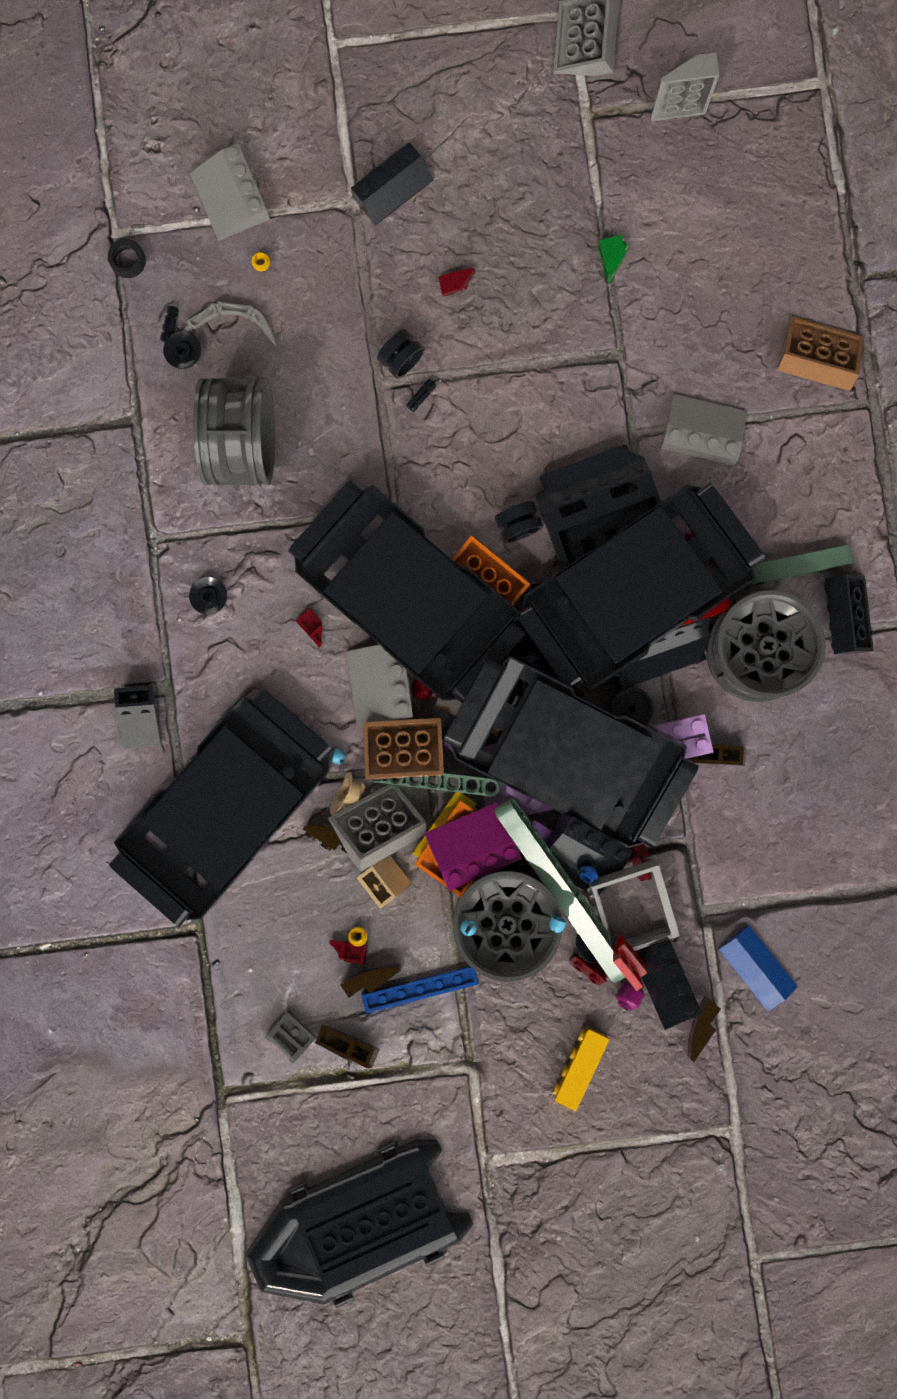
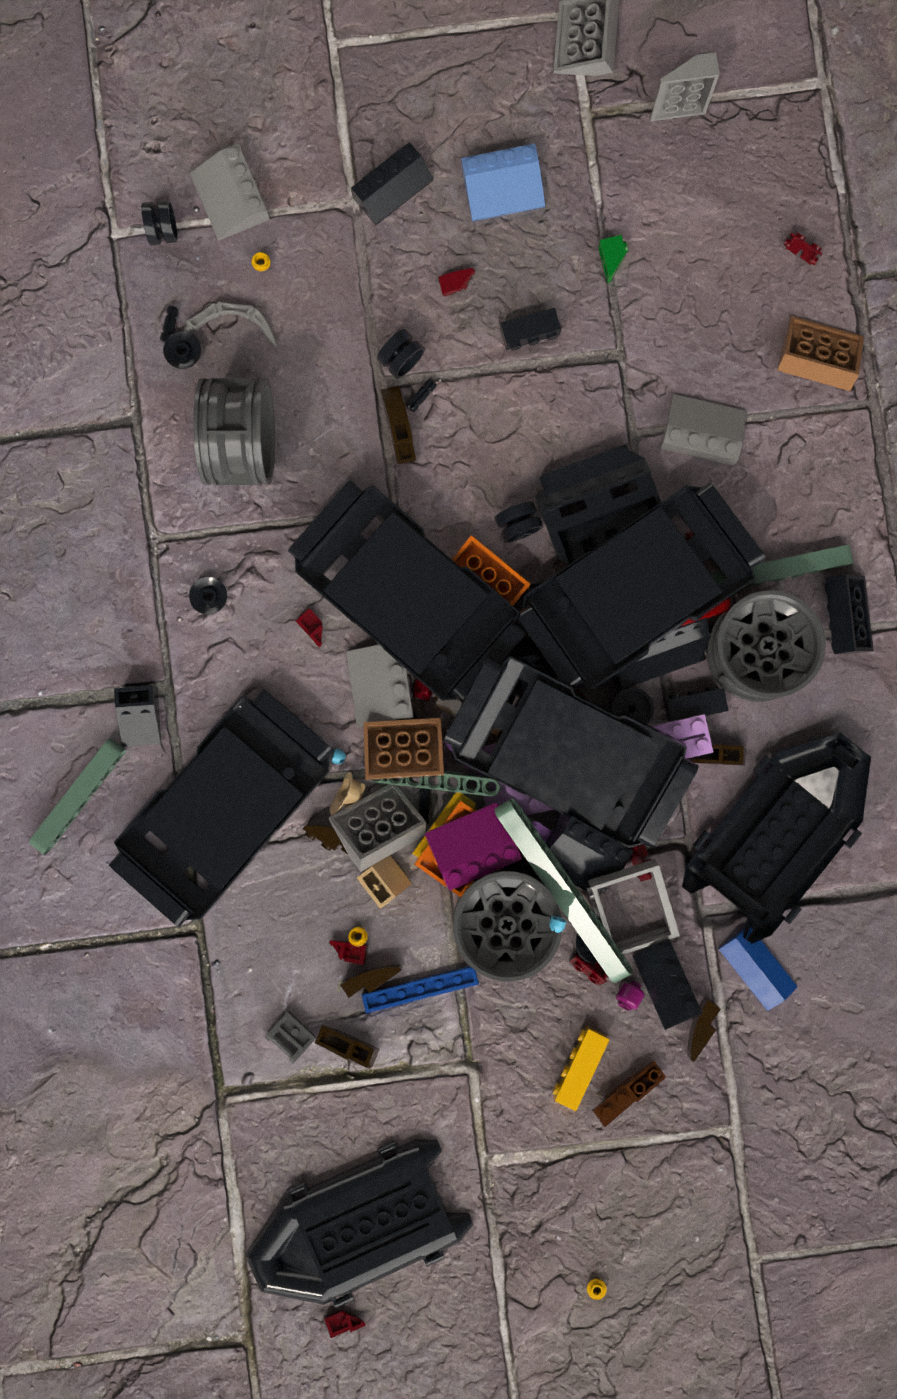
(77, 796): none -> sand green beam
(119, 246): black tyre -> none
(159, 222): none -> black wheel
(341, 1322): none -> dark red slope
(398, 424): none -> dark brown slope
(424, 804): none -> black axle
(464, 925): medium azure hinge -> none
(503, 182): none -> medium blue slope
(530, 329): none -> black brick
(588, 874): blue plate -> none
(596, 1283): none -> yellow plate
(628, 1092): none -> reddish brown slope
(629, 963): red slope -> none
(696, 704): none -> black brick
(784, 831): none -> black piece
(810, 251): none -> dark red hinge

